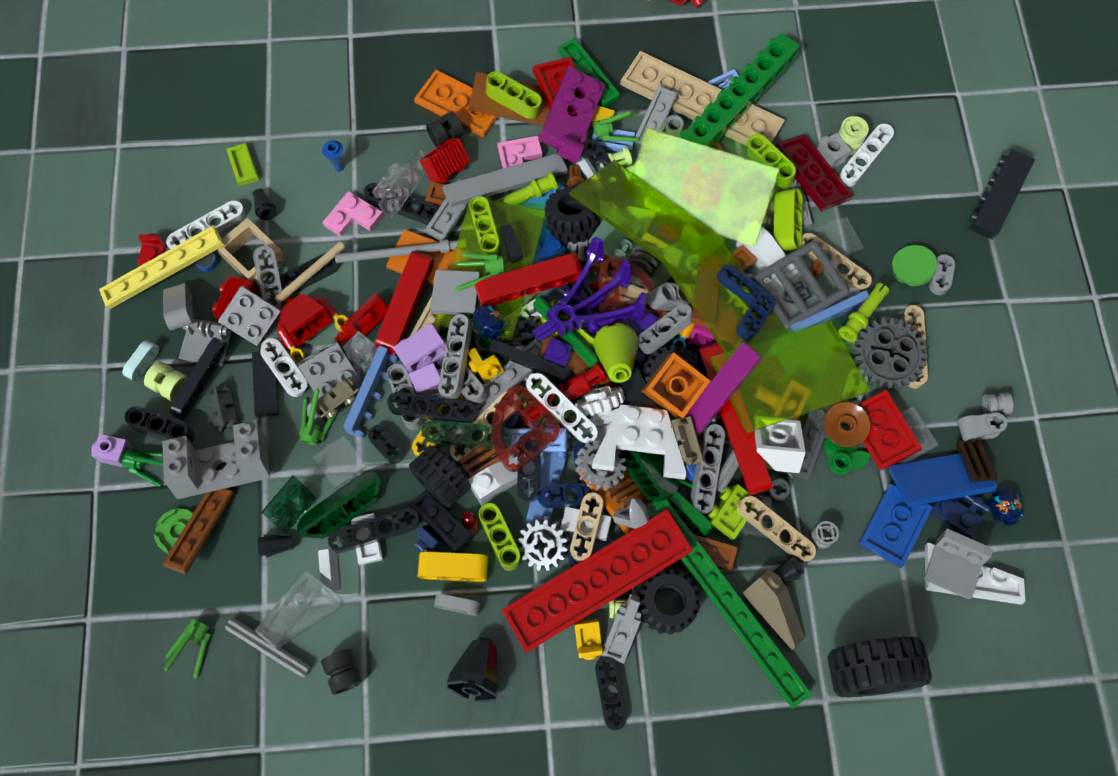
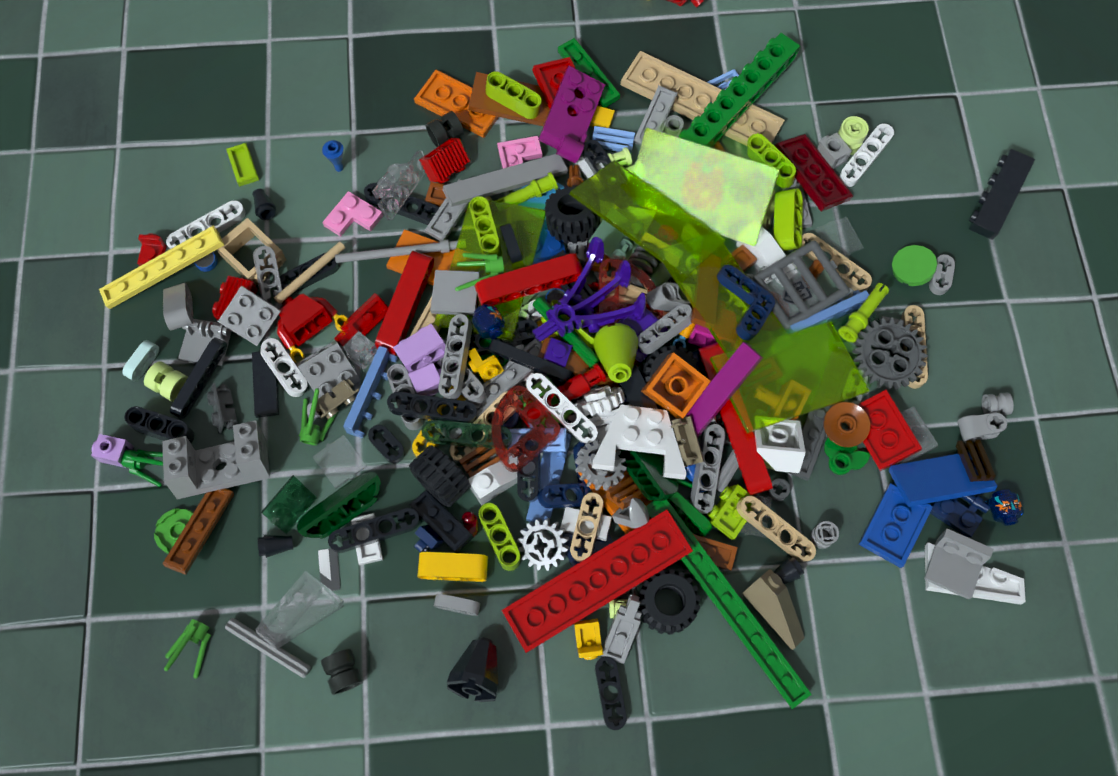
(604, 127): bright green plant -> none
(879, 667): black tyre -> none

